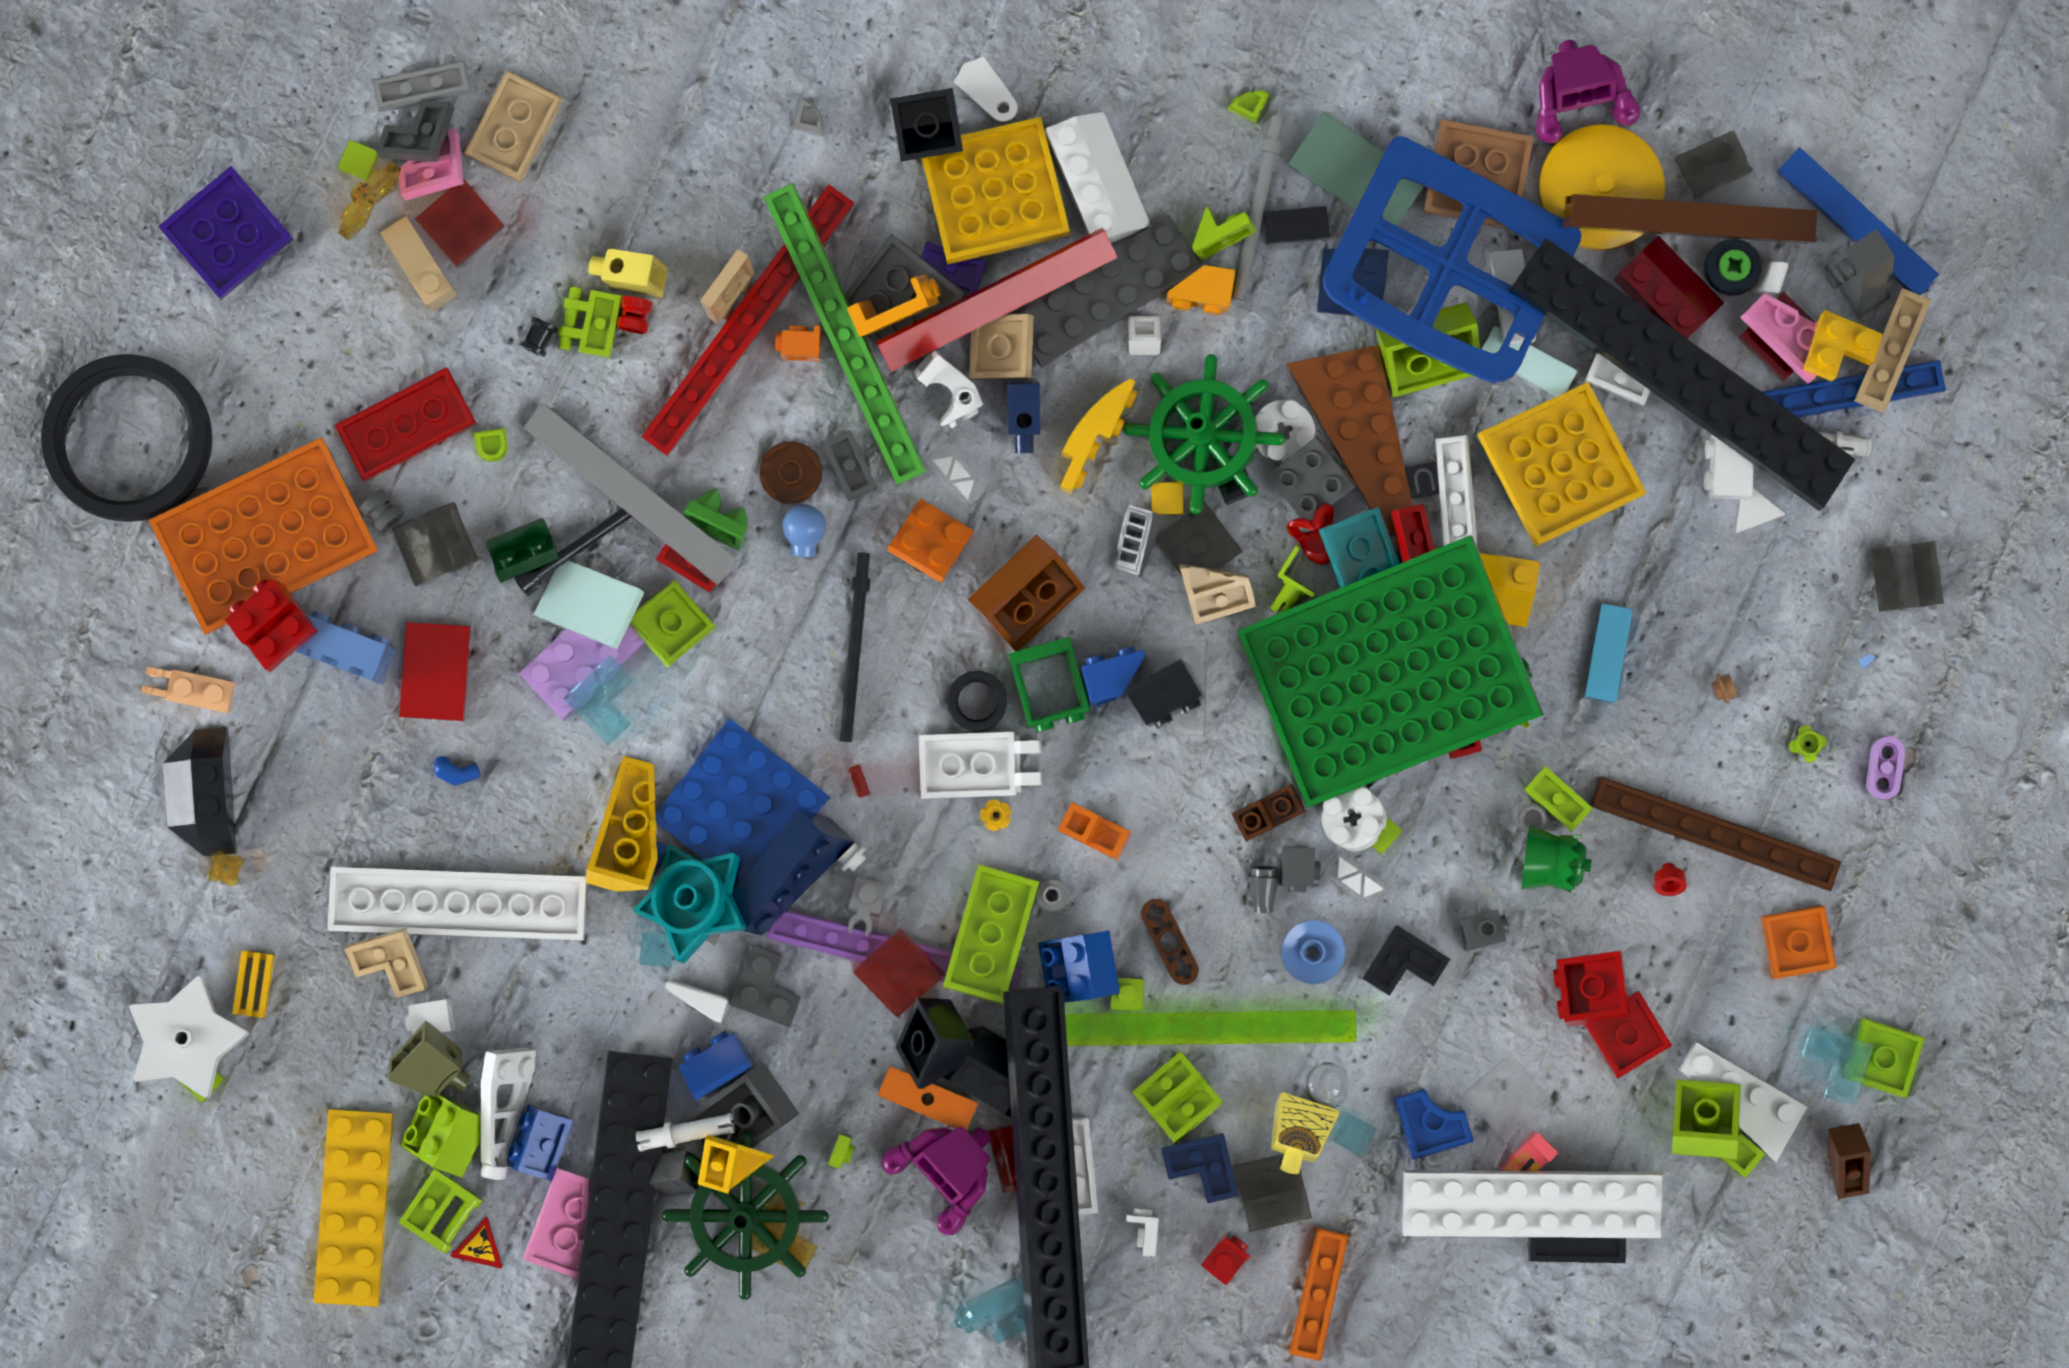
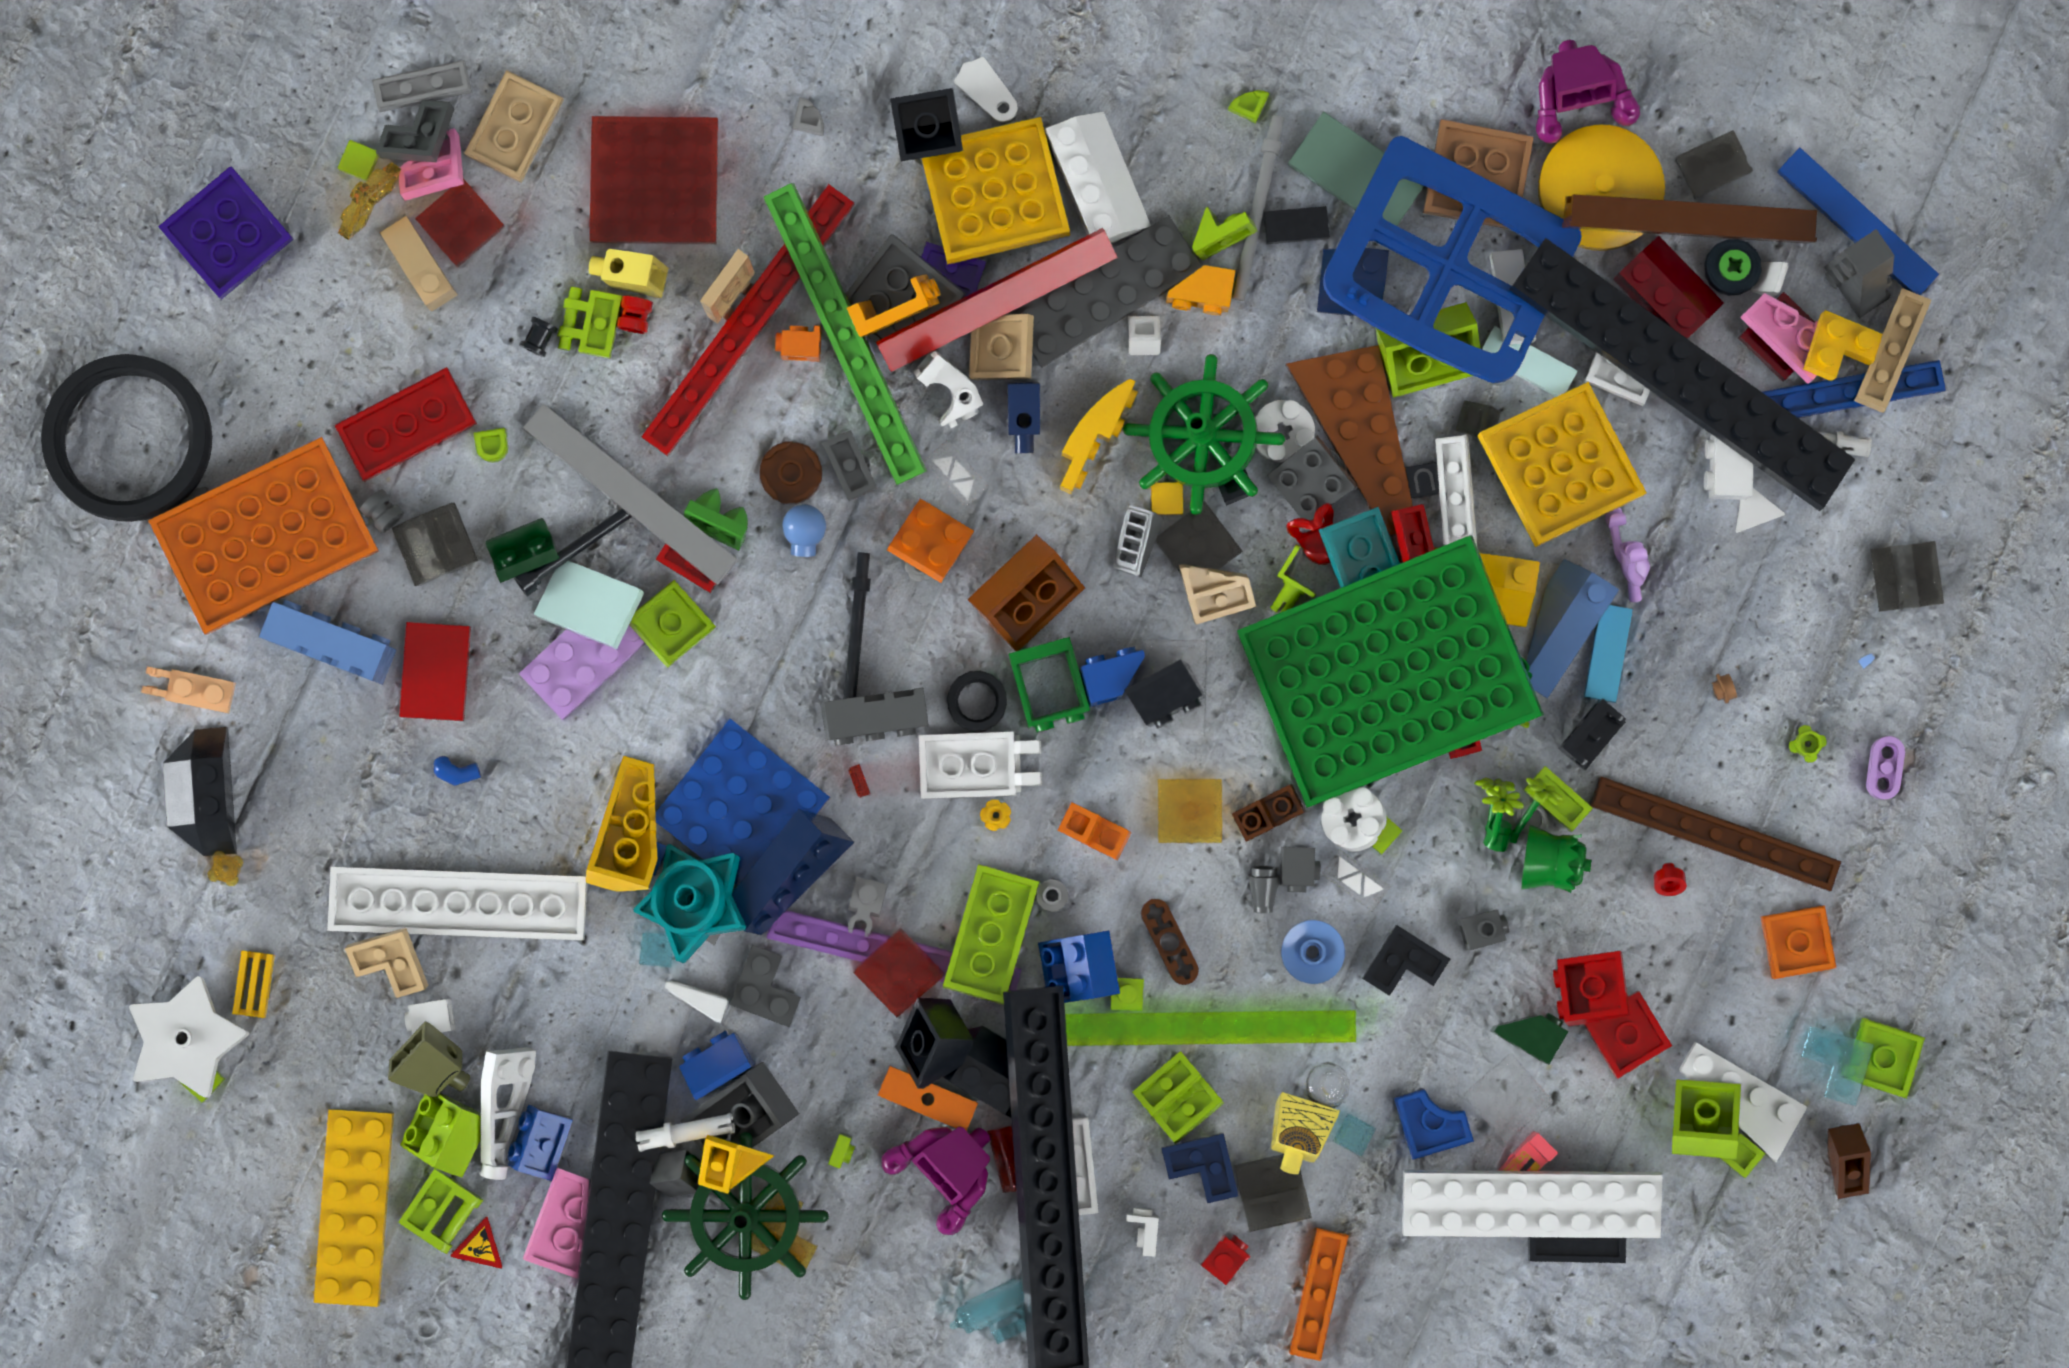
(270, 623): red plate -> none
(593, 699): clear light blue plate -> none
(654, 180): none -> clear red plate
(852, 857): white plate -> none
(874, 715): none -> dark grey wedge
(1189, 810): none -> clear yellow plate
(1476, 418): none -> clear smoke slope
(1498, 830): none -> plant
(1534, 1035): none -> dark green slope
(1567, 617): none -> medium blue wedge
(1592, 734): none -> black hinge
(1630, 555): none -> lavender piece

